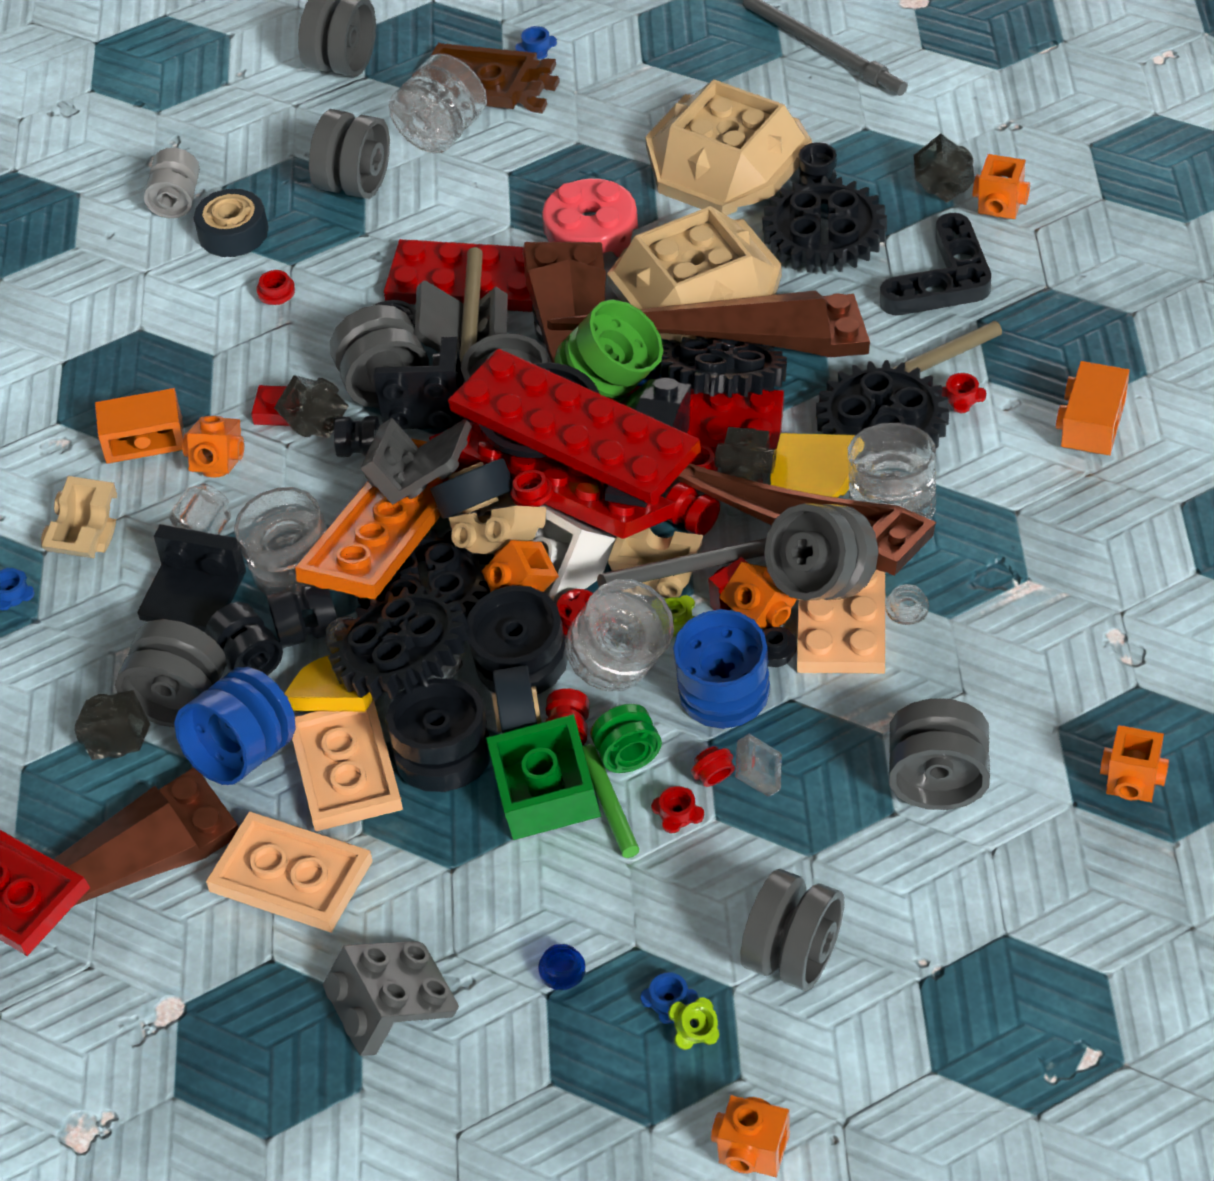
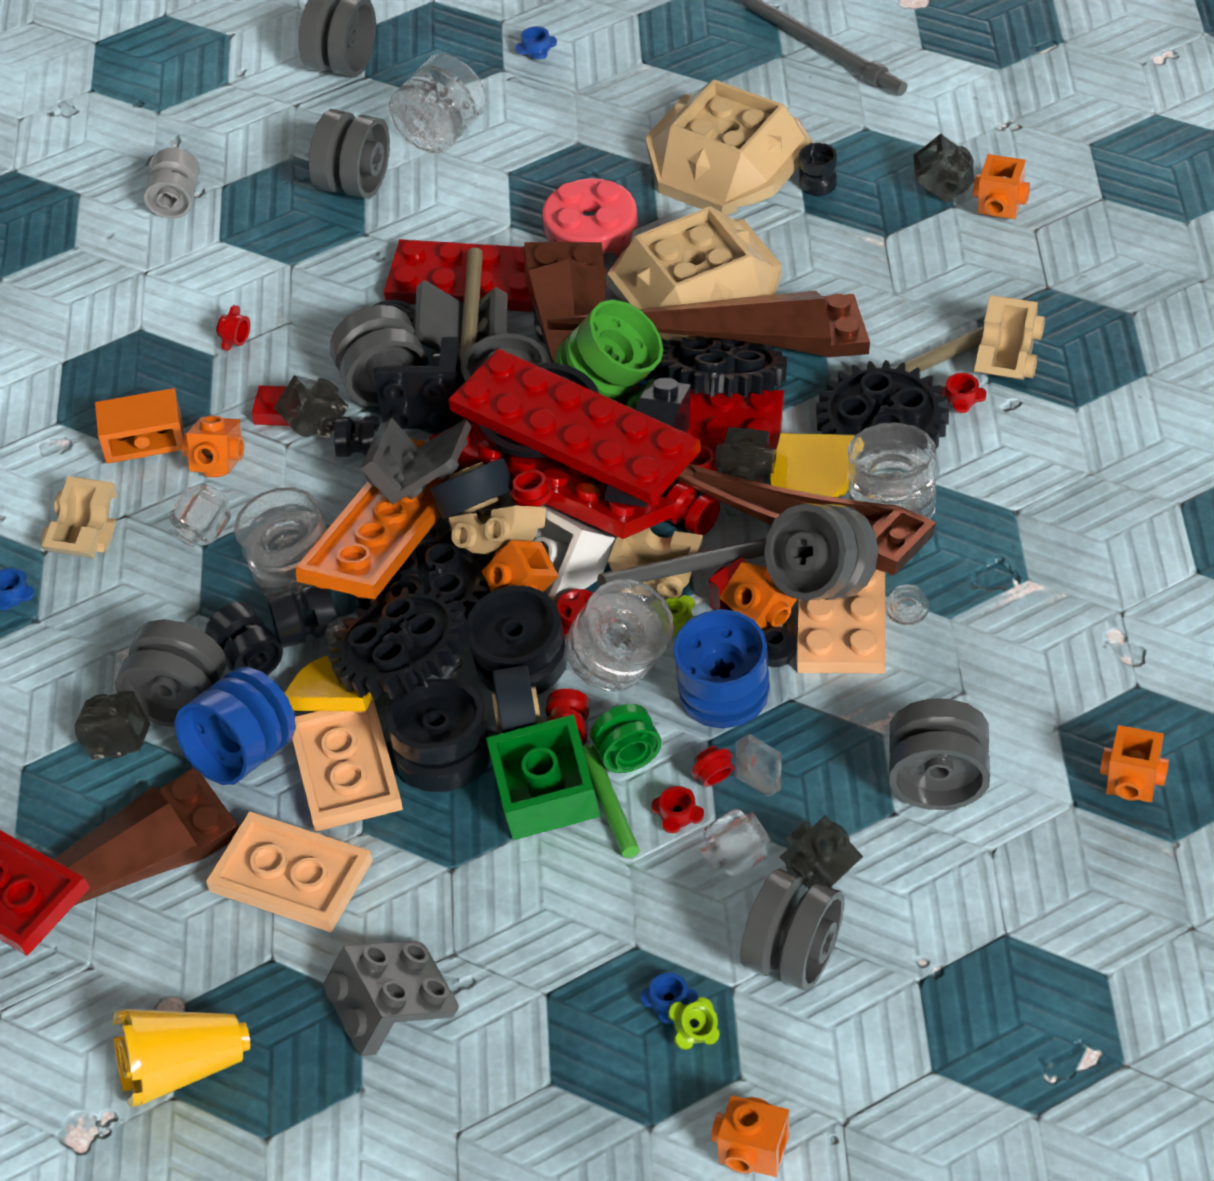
(174, 1049): none -> yellow cone
(194, 578): black bracket -> none
(231, 222): black wheel -> none
(233, 328): none -> red plate
(275, 287): red plate -> none
(507, 74): reddish brown tile -> none
(561, 967): clear blue plate -> none
(735, 842): none -> clear head
(820, 852): none -> clear smoke brick
(854, 224): black gear -> none
(957, 272): black beam -> none
(1009, 338): none -> tan cylinder
(1093, 407): orange brick -> none

